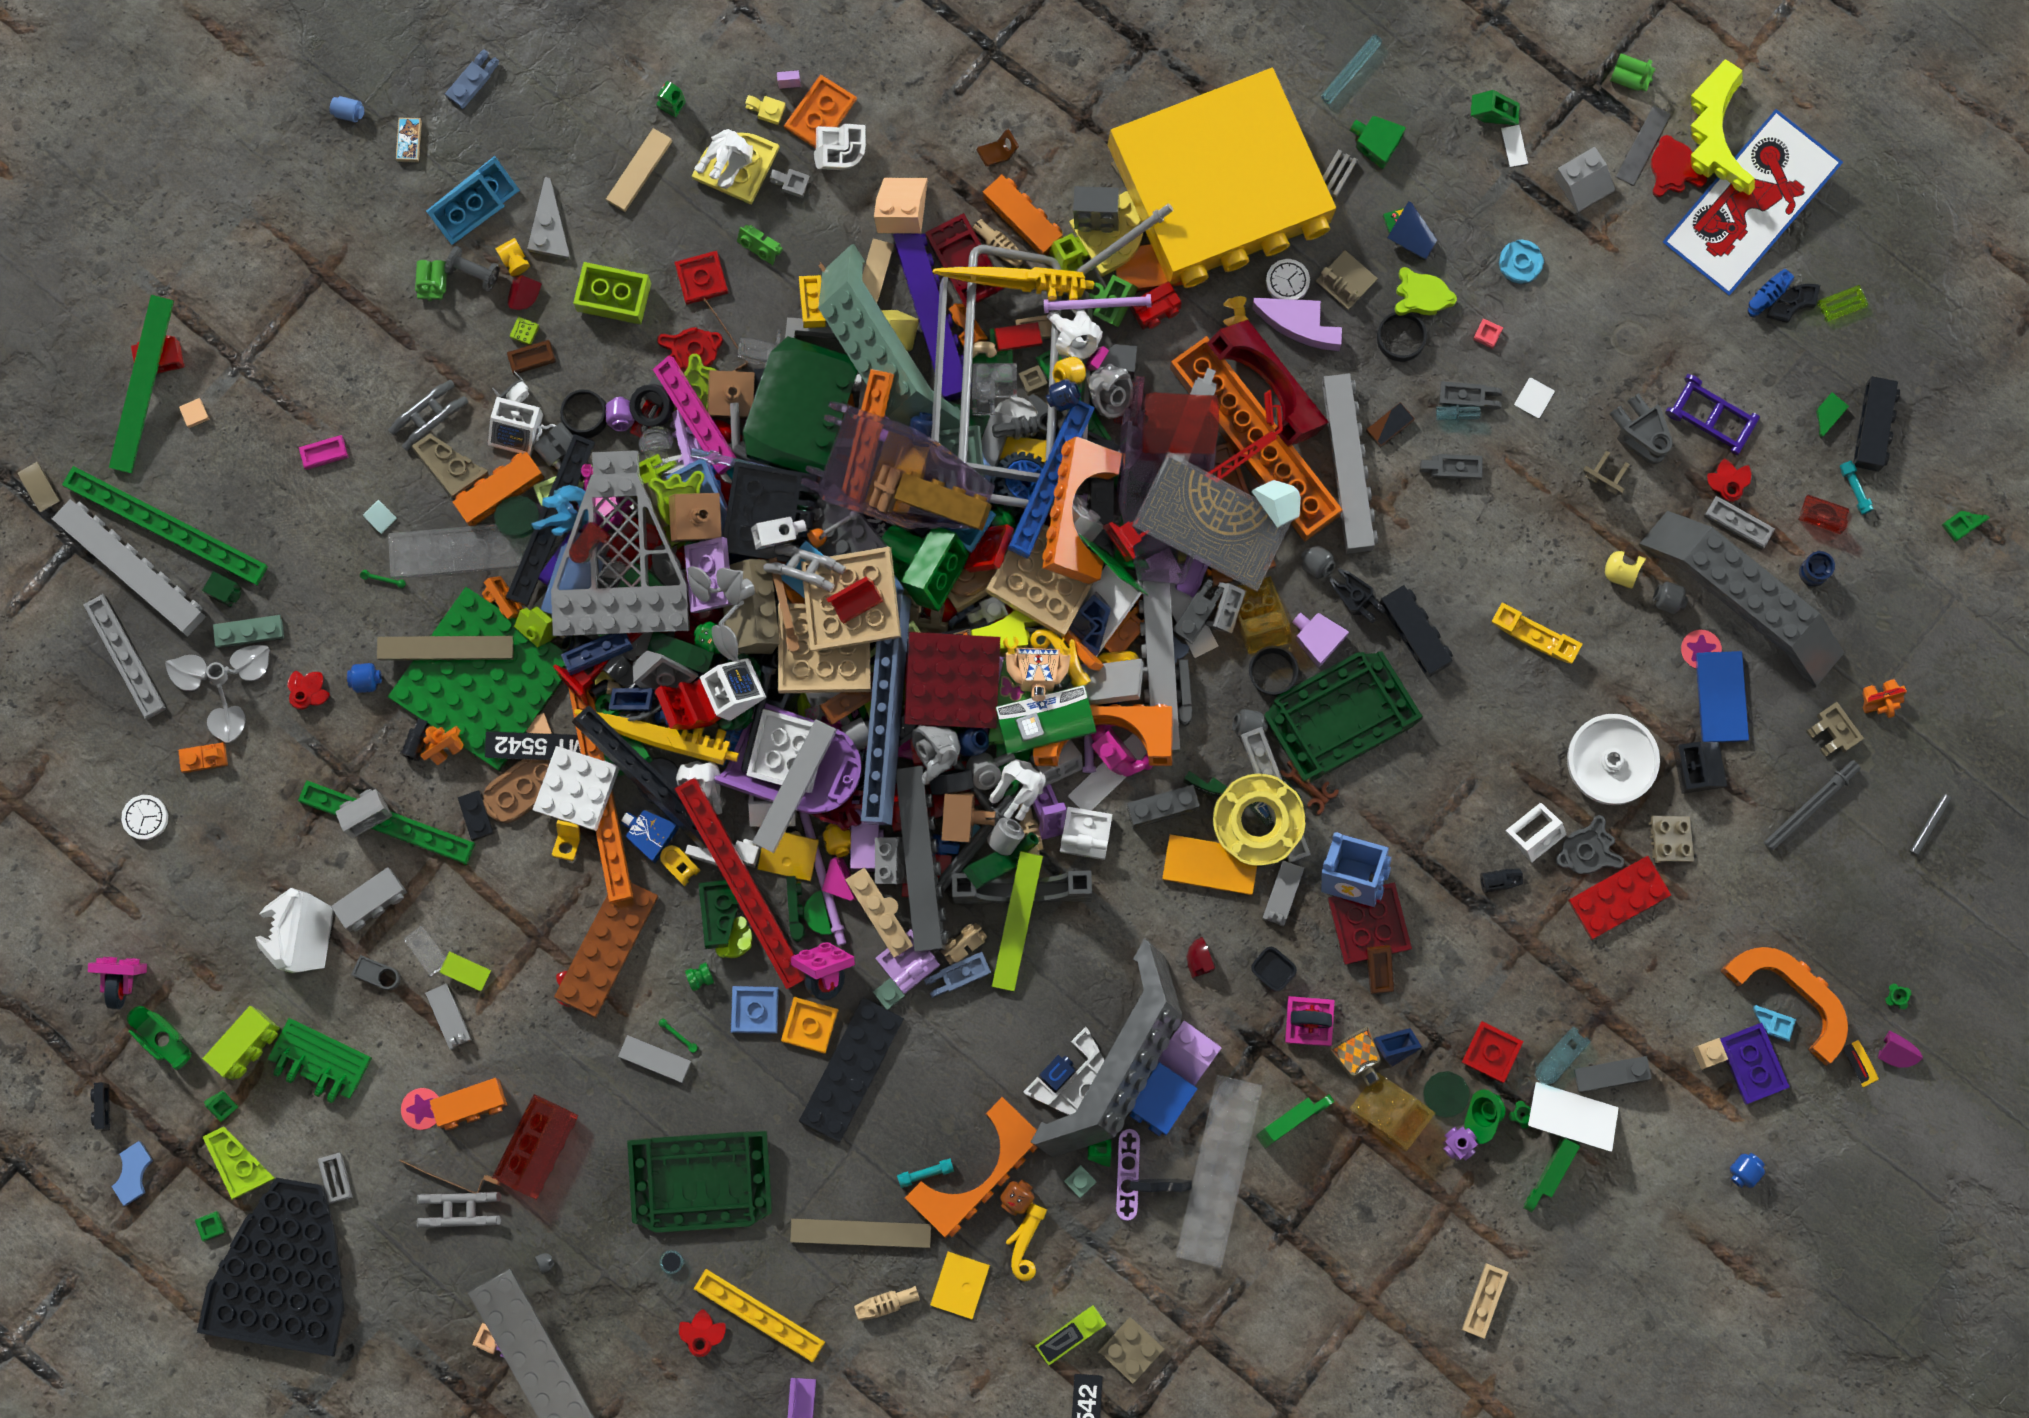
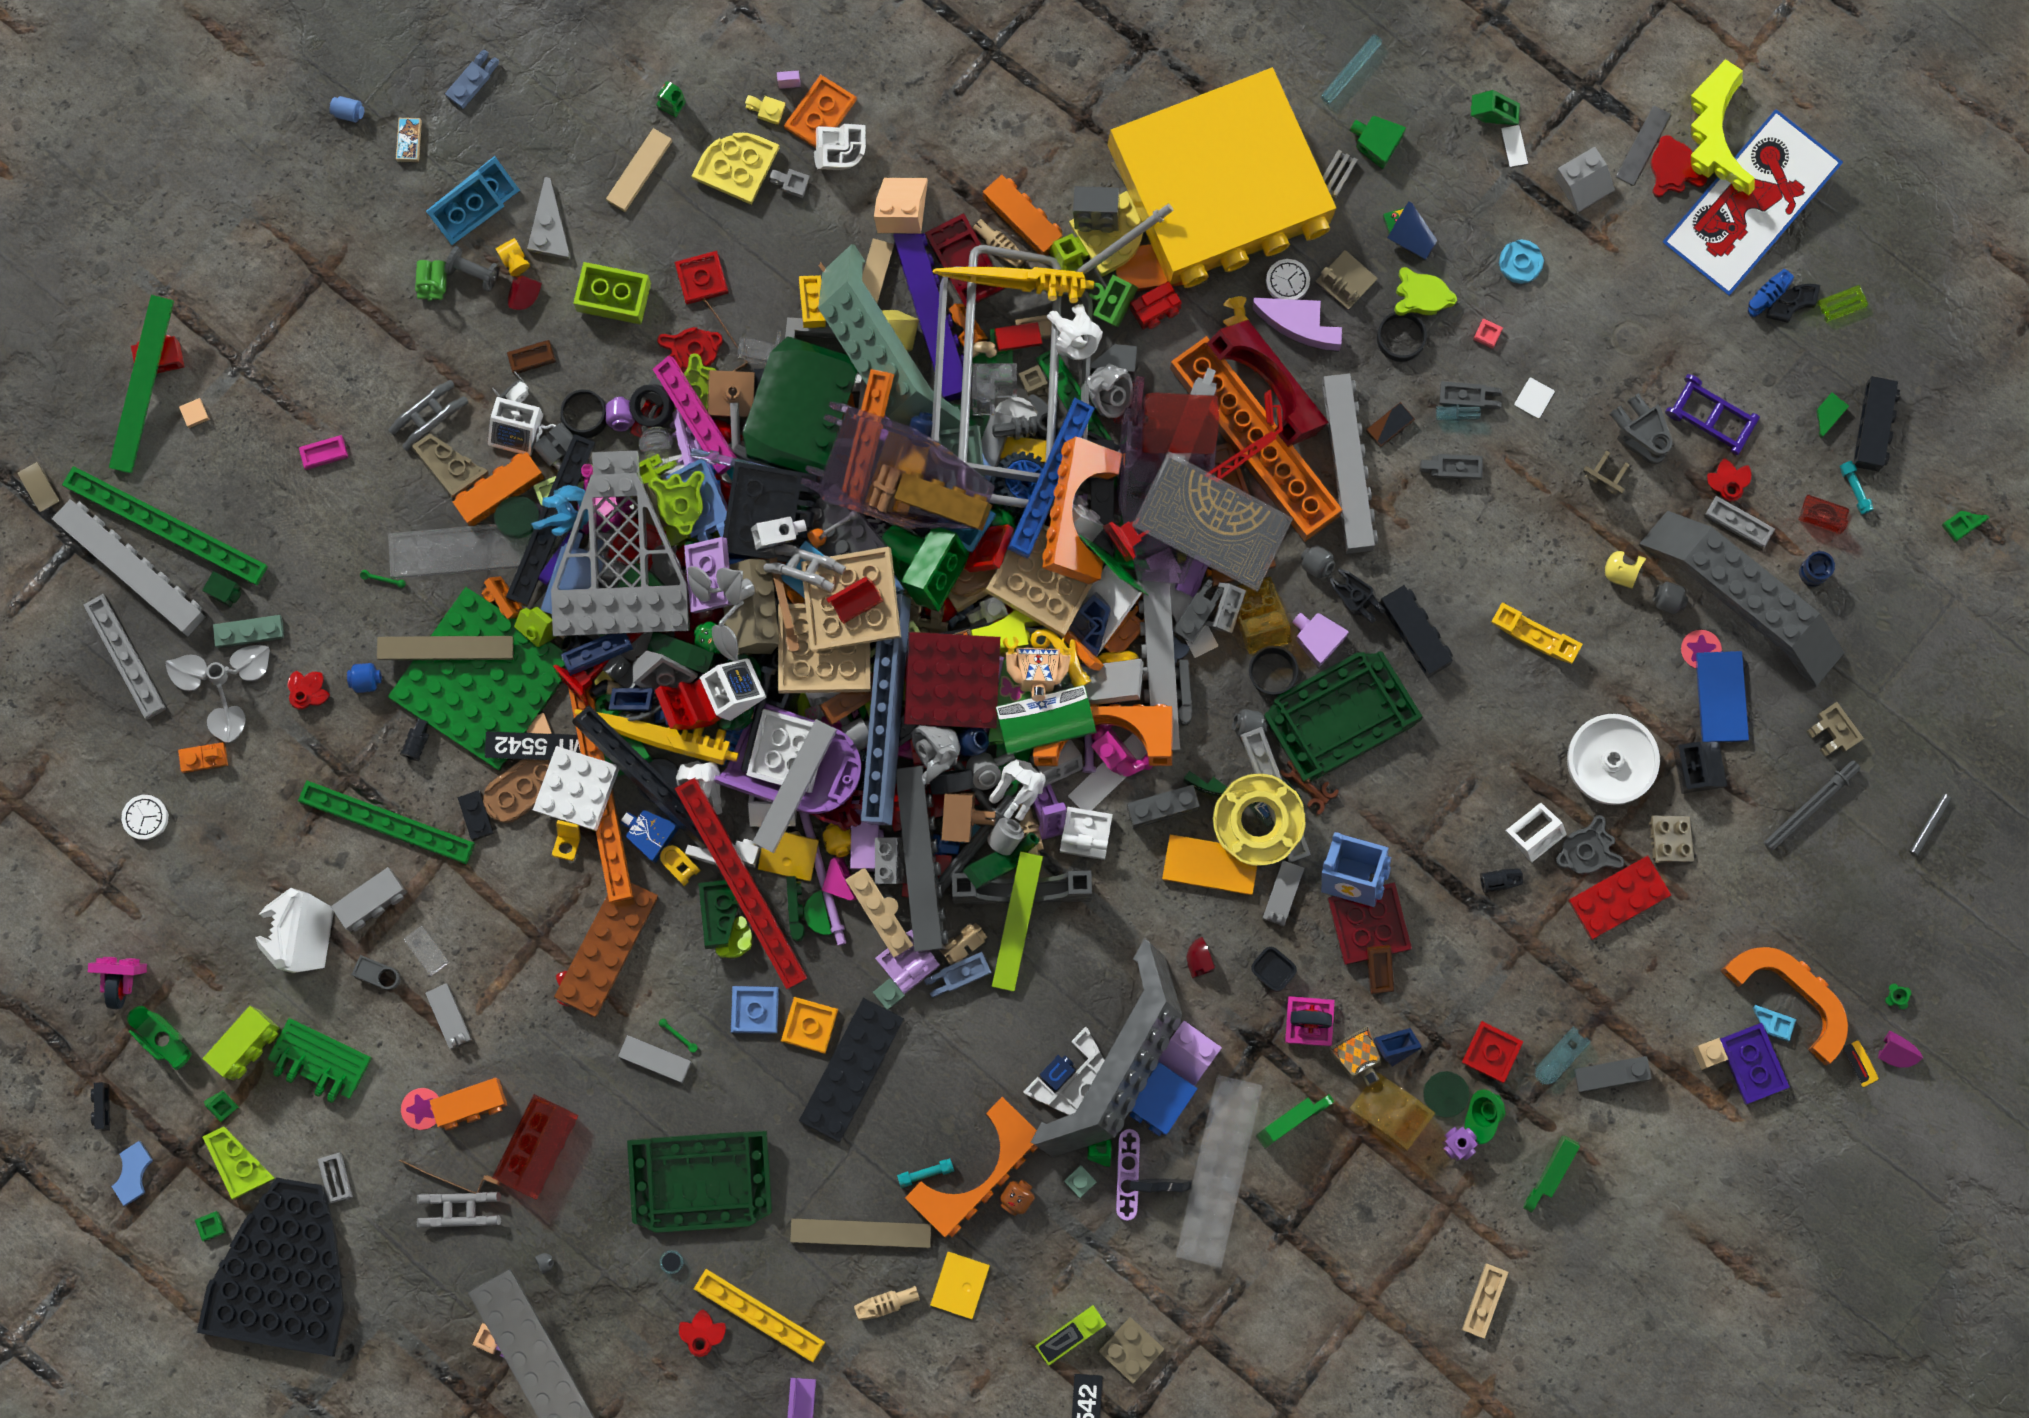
(363, 813): light grey slope -> none
(379, 517): light aqua slope -> none
(438, 742): orange hips -> none
(465, 971): lime tile -> none
(524, 331): lime tile -> none
(591, 536): clear red leg -> none
(695, 517): medium nougat brick -> none
(699, 977): green wheel -> none
(726, 147): white piece -> none
(751, 239): bright green hinge -> none
(823, 969): dark pink plate -> none
(997, 151): reddish brown bracket -> none
(1023, 1236): yellow plant -> none
(1029, 726): slope -> none
(1063, 395): dark blue head -> none
(1069, 368): yellow head -> none
(1096, 358): dark pink tile -> none
(1097, 303): lavender bar -> none
(1279, 501): light aqua slope -> none
(1515, 1115): green plate -> none
(1573, 1116): white sticker -> none
(1633, 73): bright green piece -> none
(1747, 1170): blue head -> none
(1884, 701): orange hips -> none

